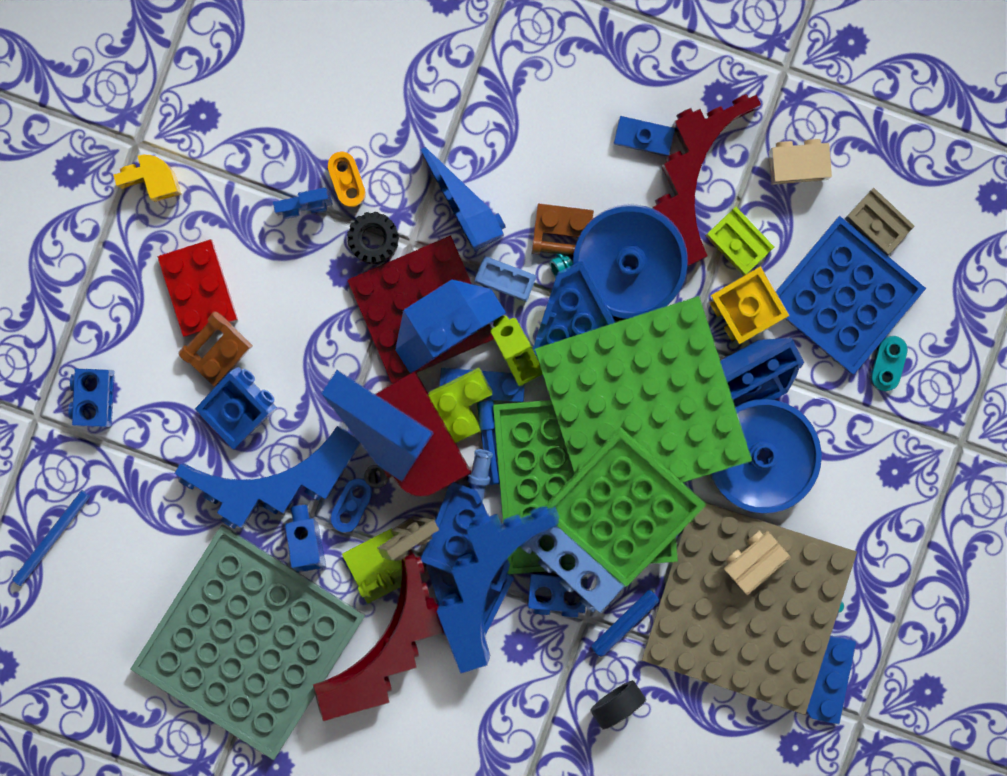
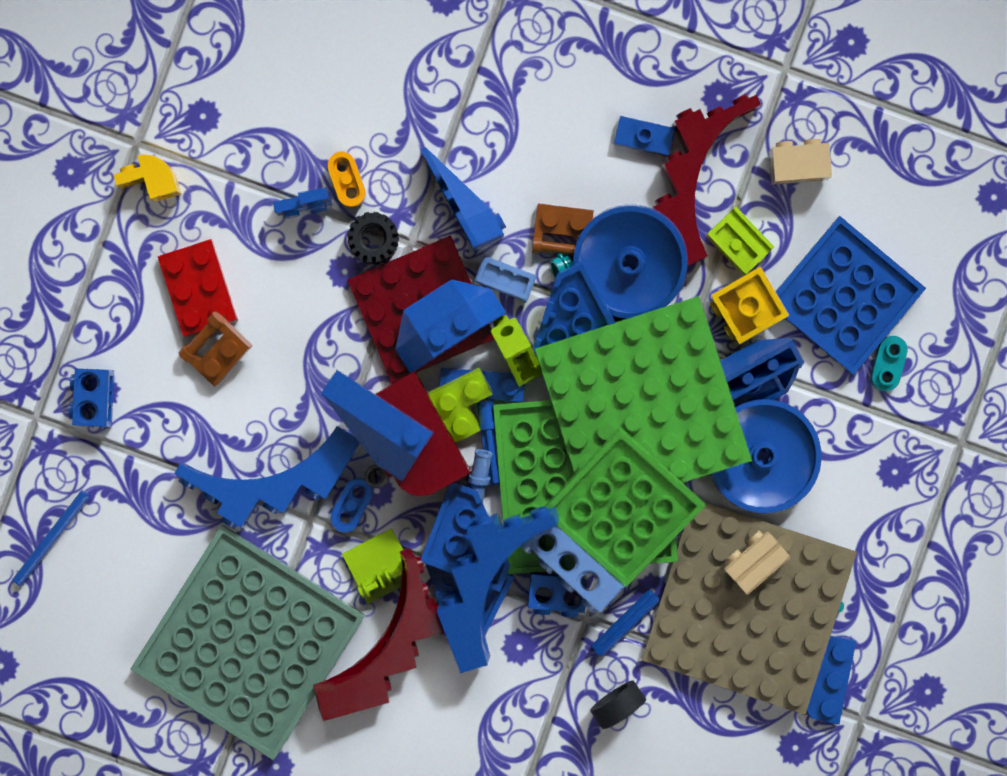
(236, 407): blue plate -> none
(309, 552): blue torso -> none
(406, 535): dark tan plate -> none
(879, 221): dark tan plate -> none

